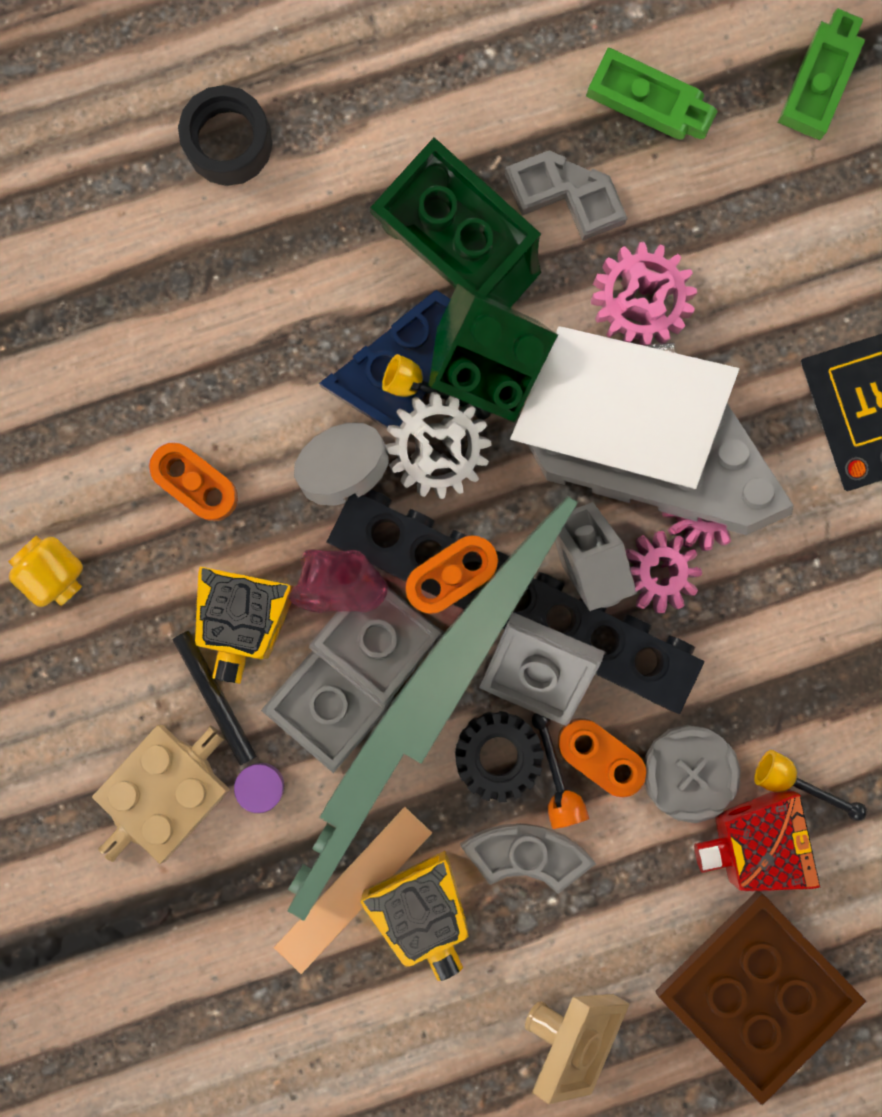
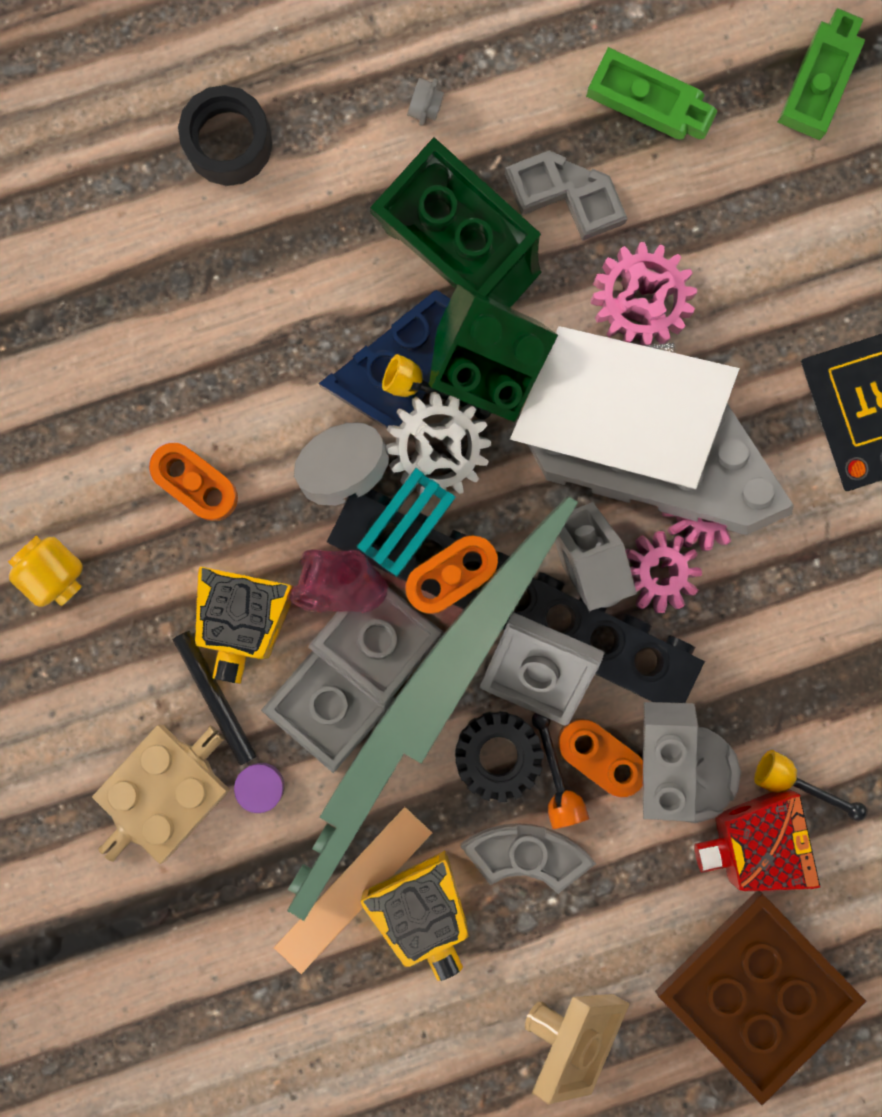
(425, 101): none -> light grey plate
(431, 488): none -> teal tile
(669, 761): none -> light grey brick

